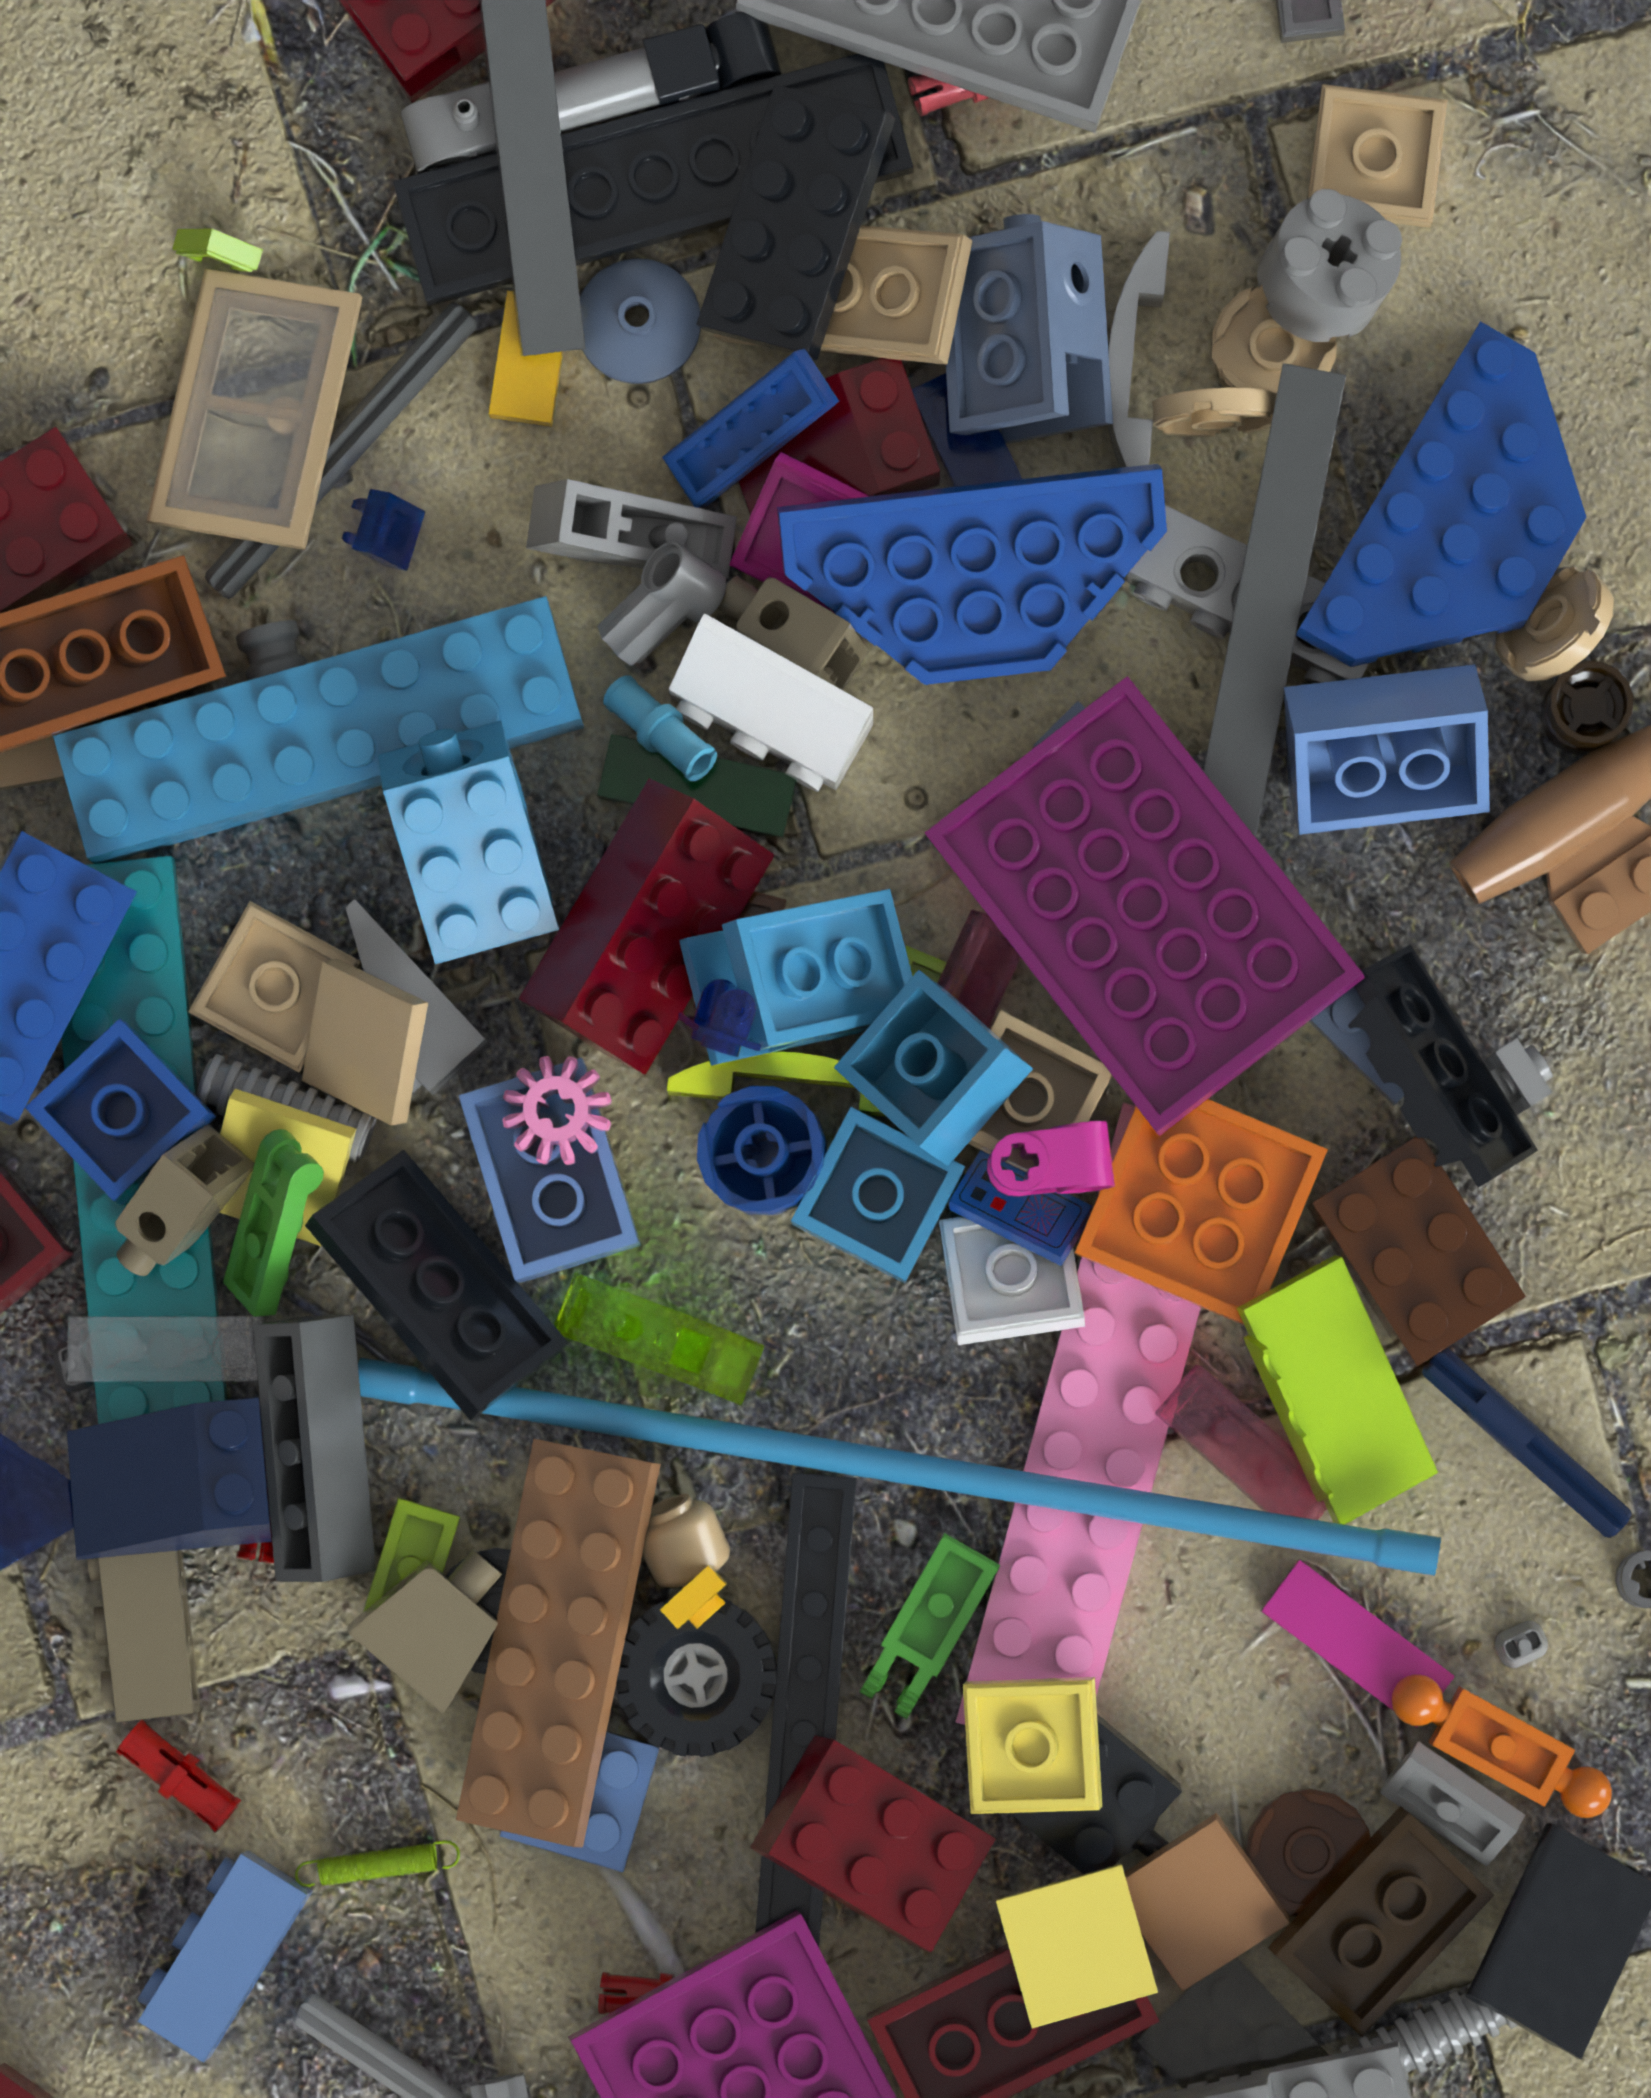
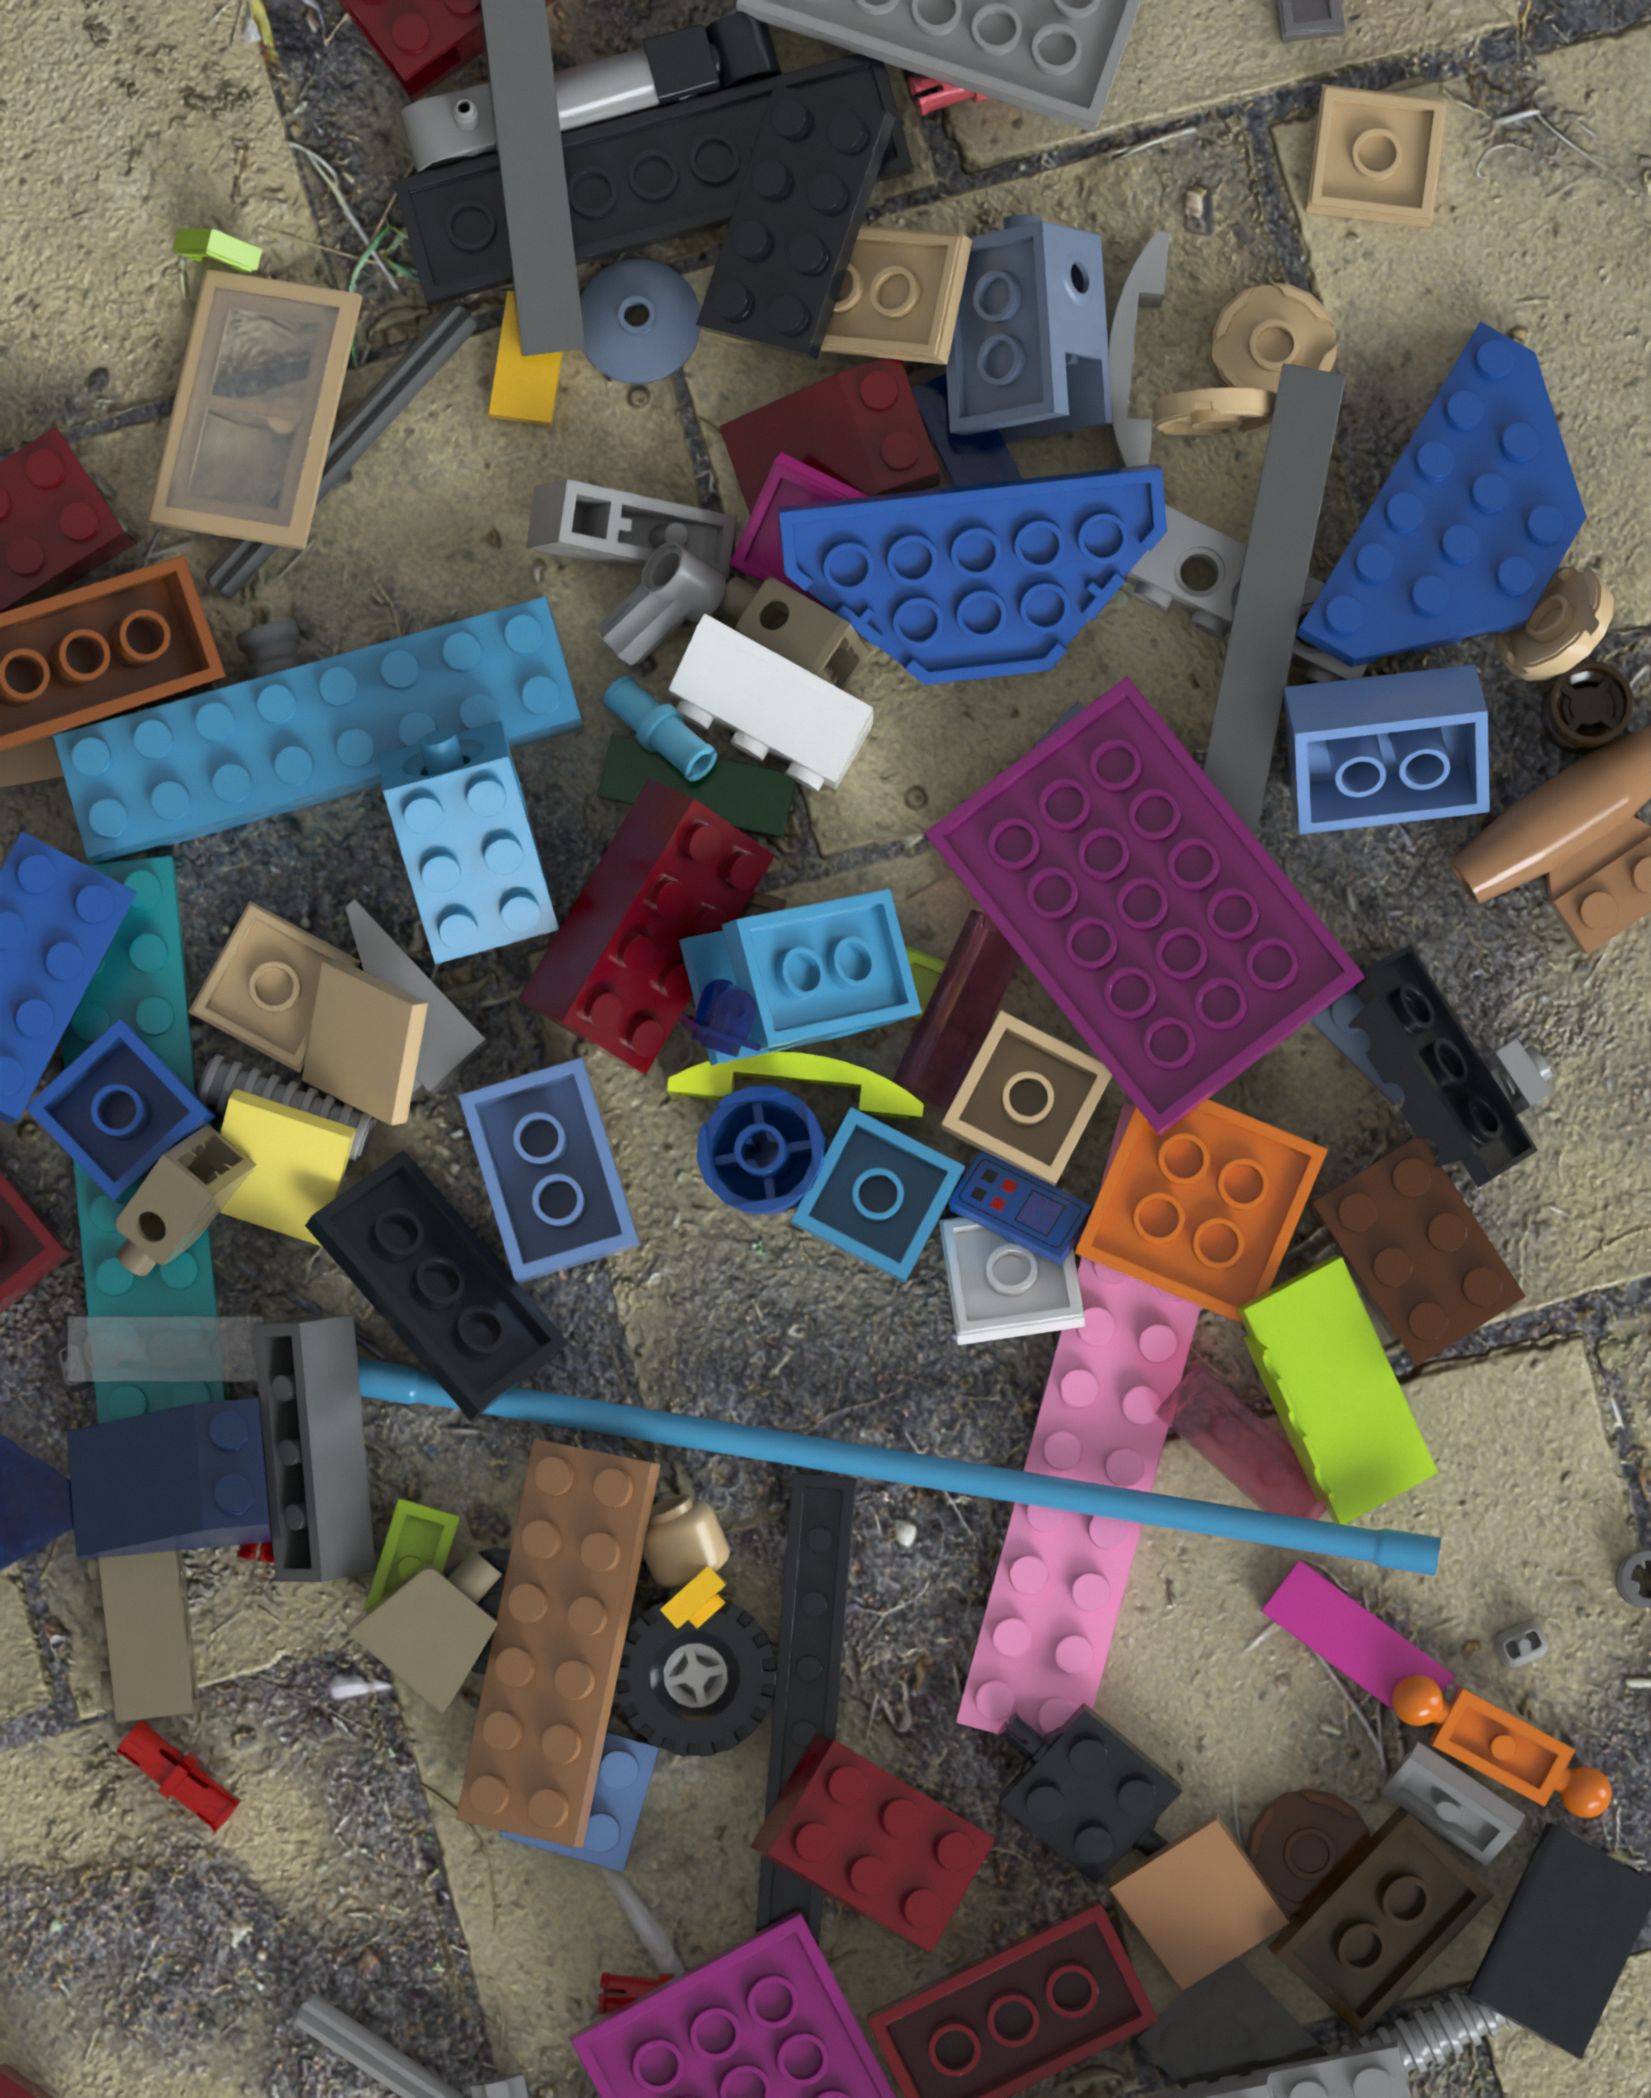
(222, 1954): medium blue brick -> none
(270, 1222): bright green plate -> none
(377, 1864): lime piece -> none
(386, 529): clear blue tile -> none
(570, 1093): bright pink gear -> none
(658, 1338): clear neon green slope -> none
(750, 428): blue plate -> none
(933, 1068): dark azure brick -> none
(933, 1618): bright green hinge -> none
(1032, 1745): light yellow tile -> none
(1064, 1157): dark pink piece -> none
(1076, 1946): light yellow tile -> none
(1329, 266): light grey brick -> none
(1527, 1443): dark blue axle -> none

